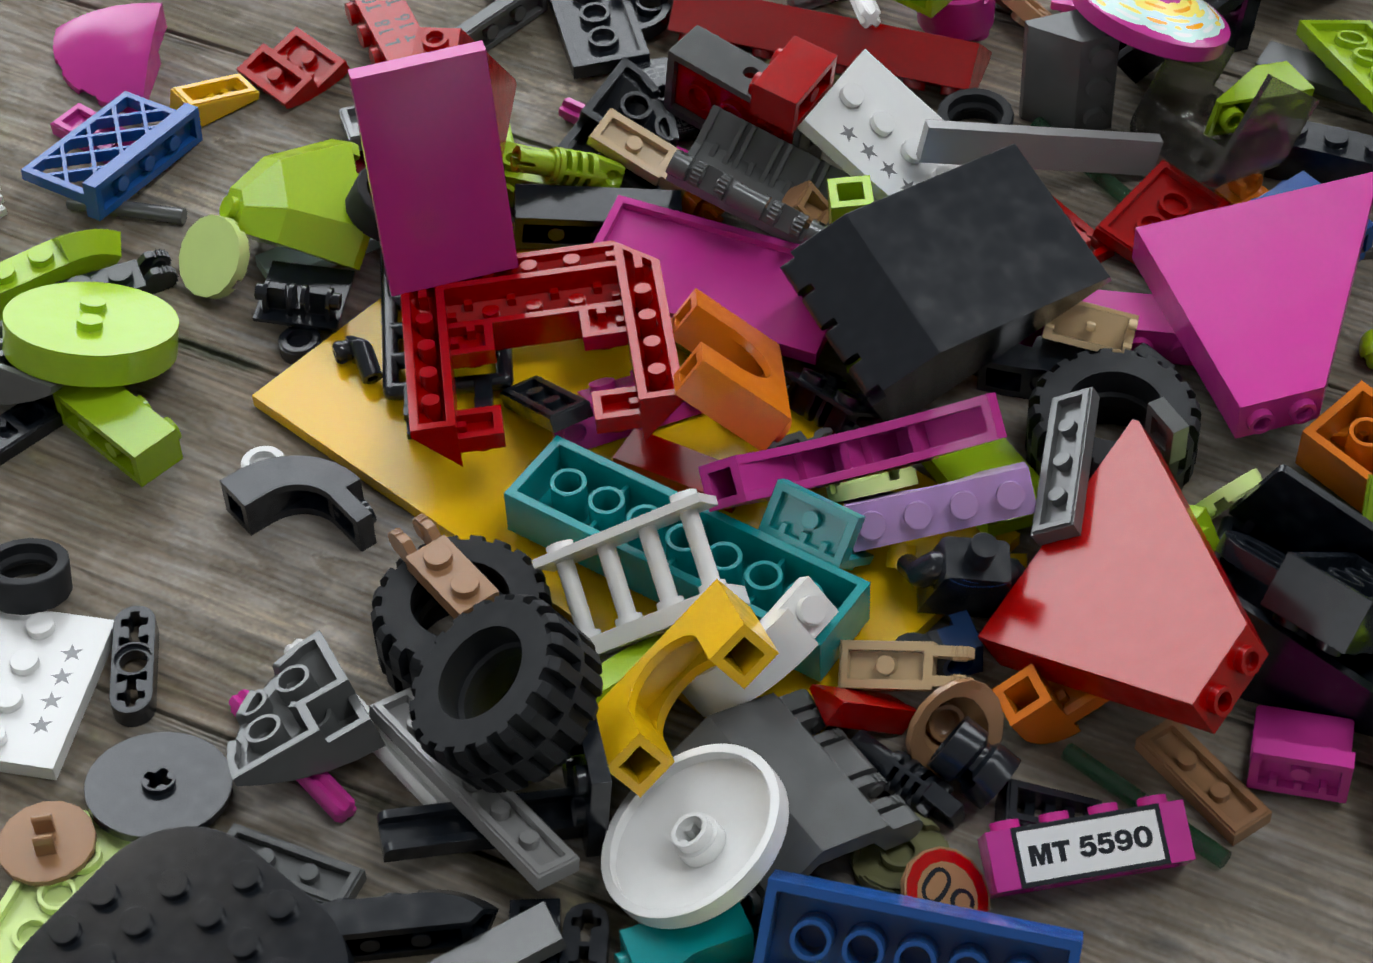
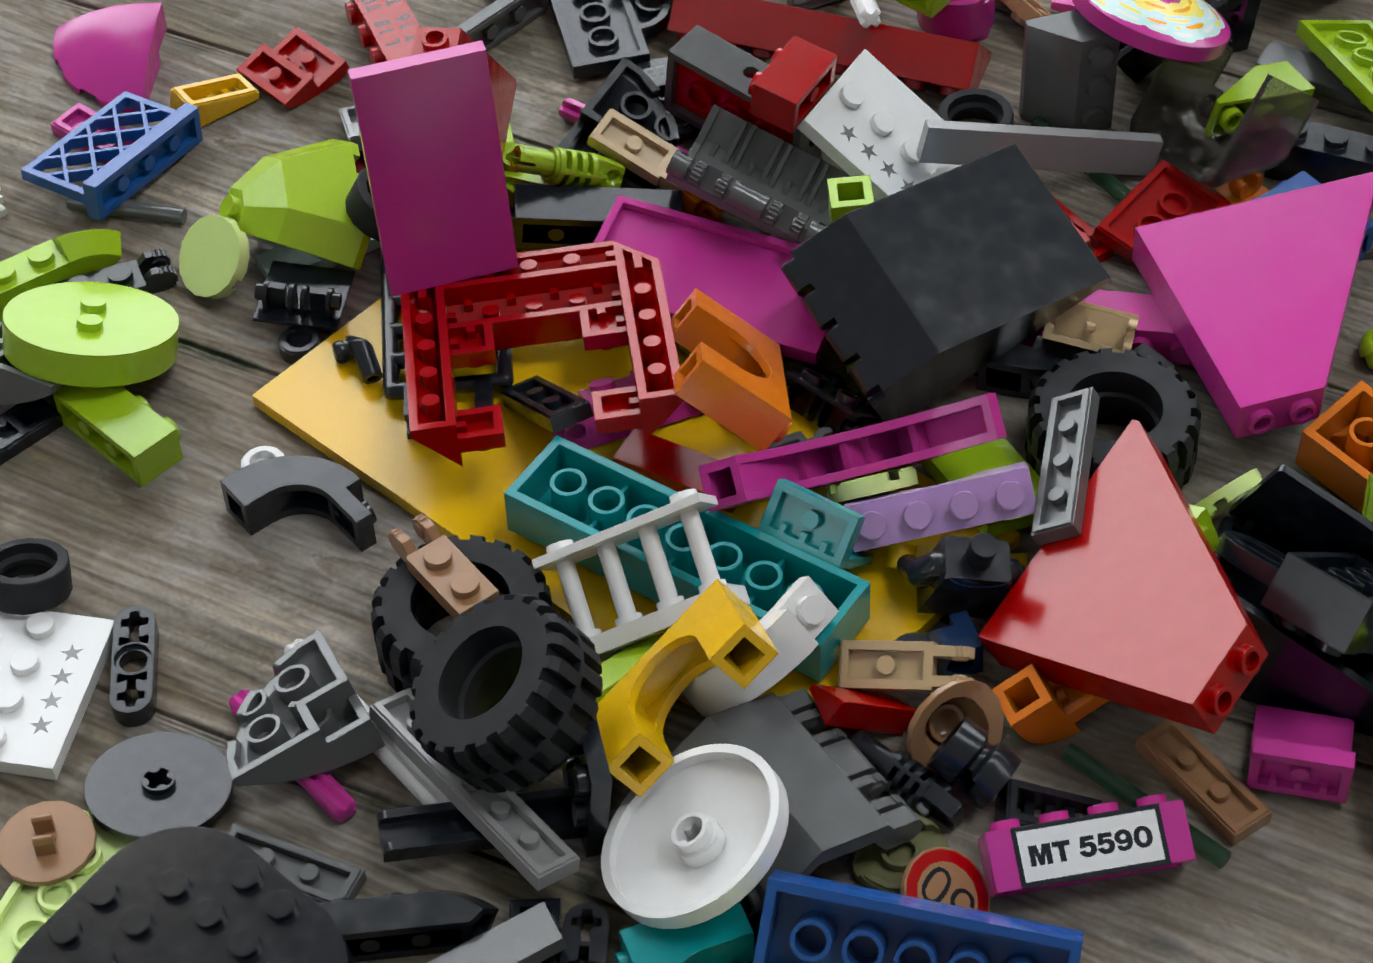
(809, 201): medium nougat slope -> none
(1167, 430): dark grey tile -> none

